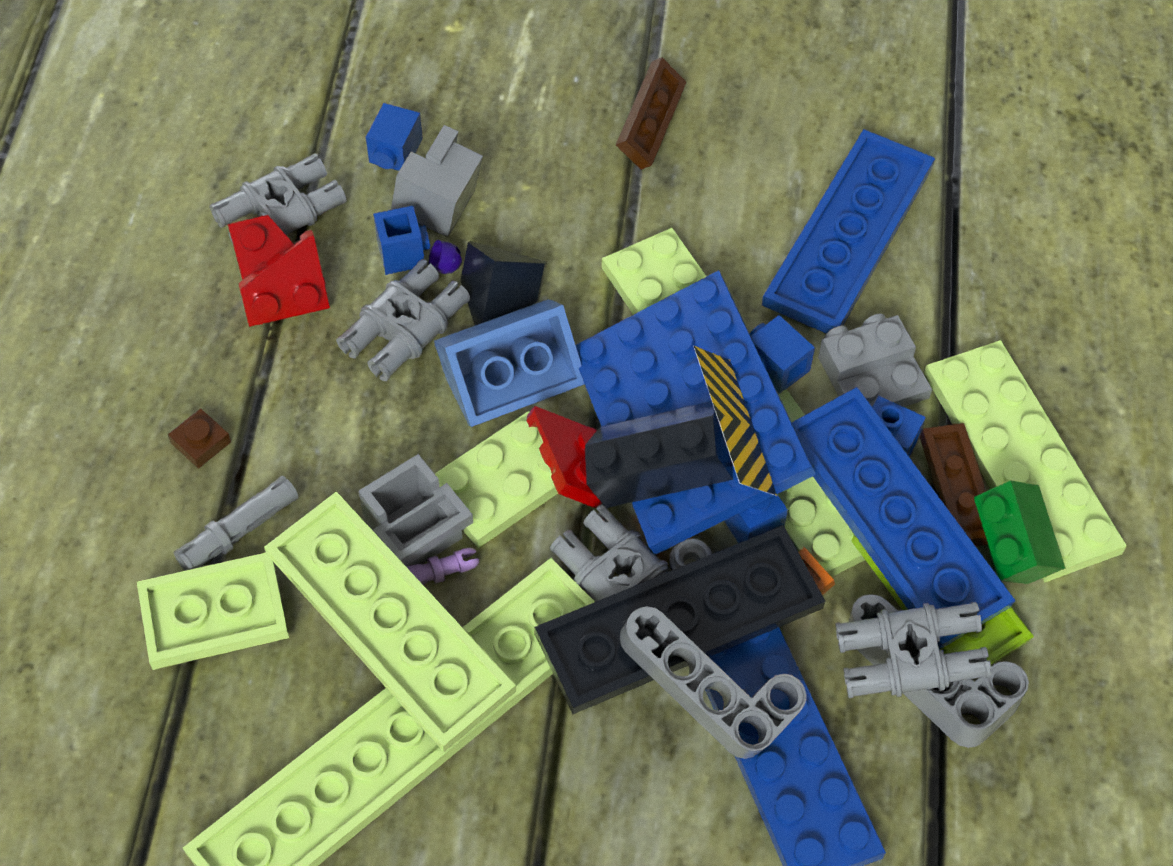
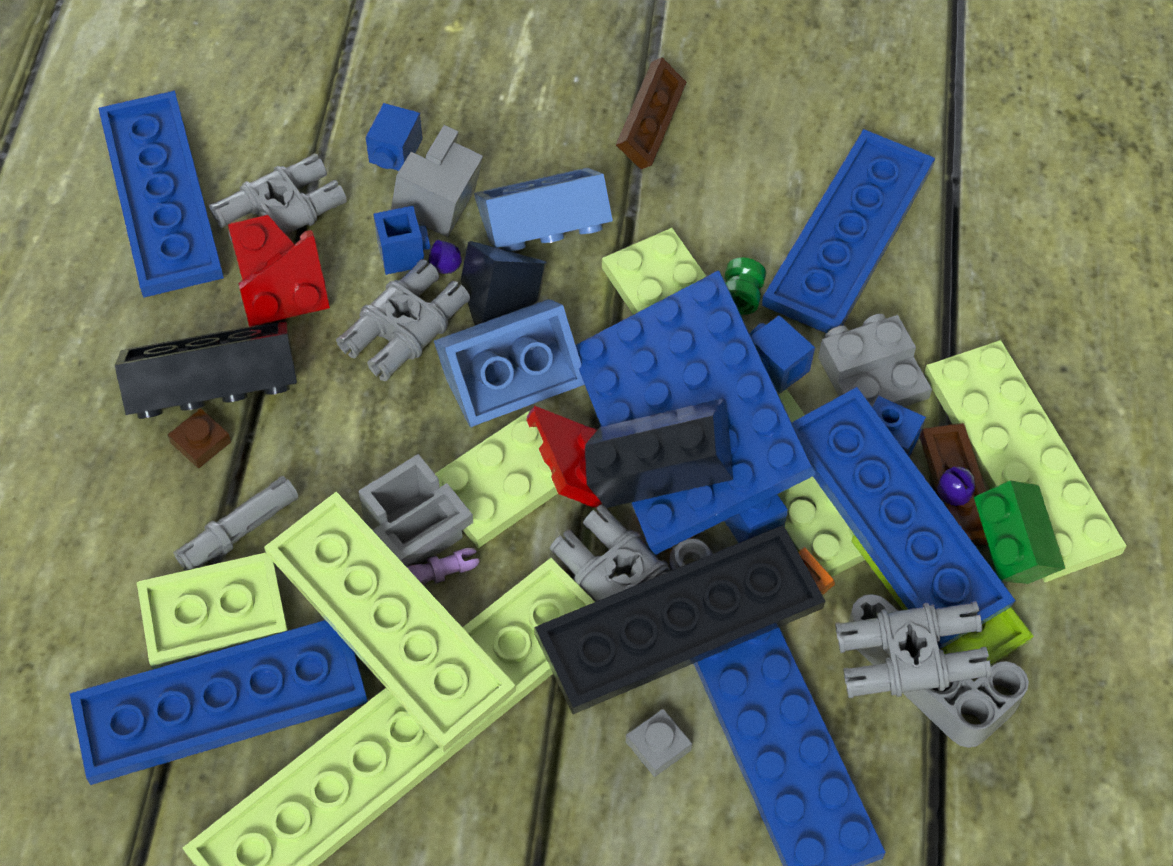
(160, 194): none -> blue plate
(205, 369): none -> black slope
(215, 700): none -> blue plate
(544, 208): none -> medium blue slope
(658, 742): none -> light grey plate
(707, 675): light grey beam -> none
(735, 421): sticker -> none
(744, 281): none -> green wheel
(952, 487): none -> dark purple hinge

